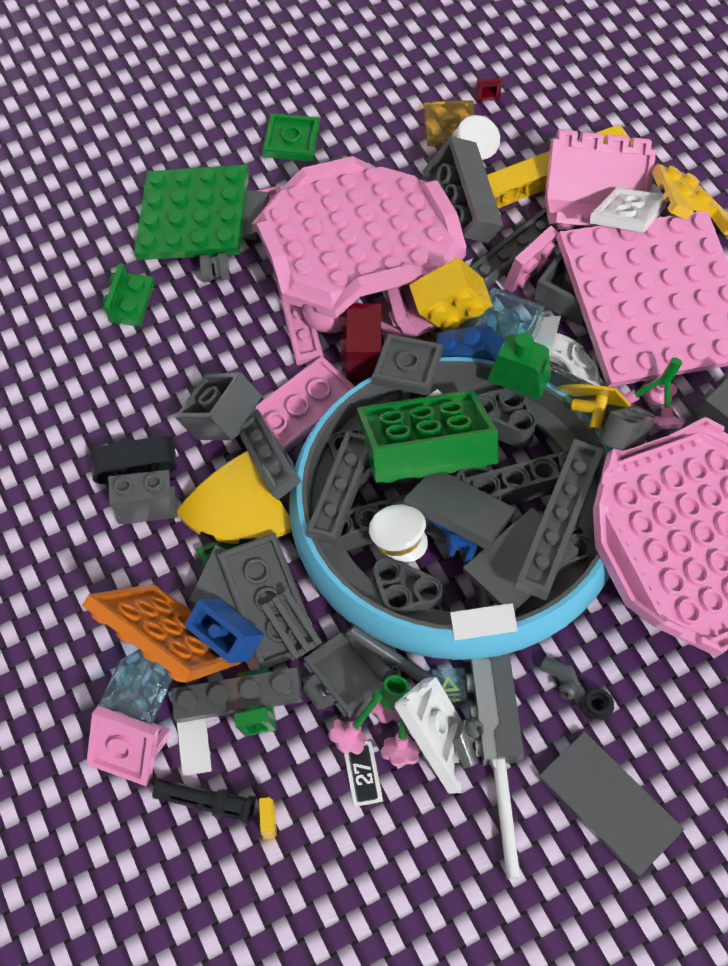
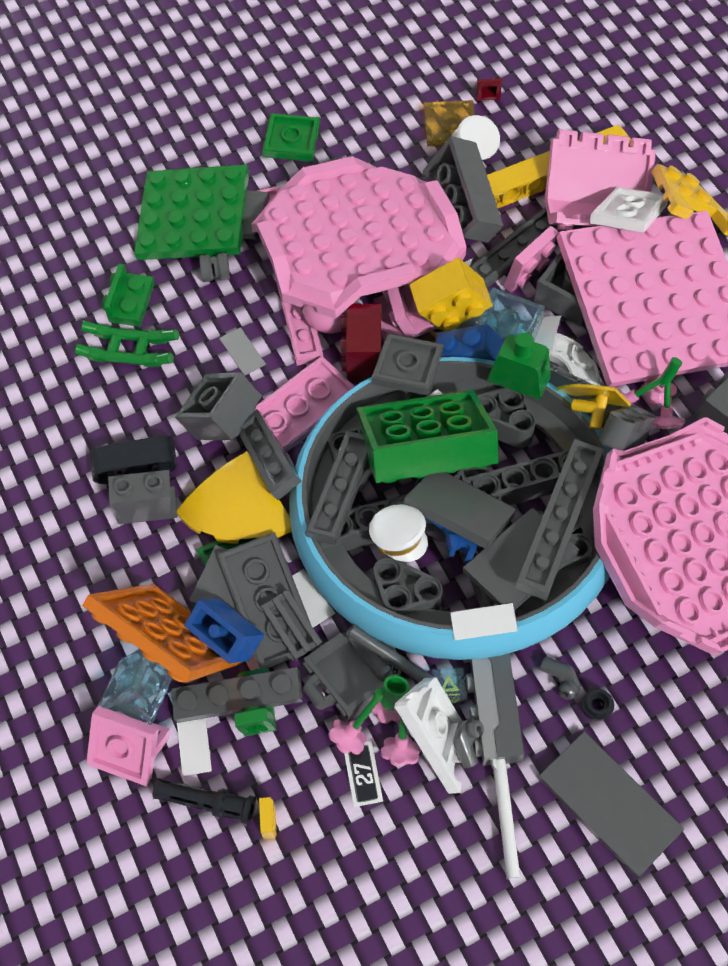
(115, 335): none -> green piece
(242, 351): none -> light grey sticker
(314, 603): none -> white sticker

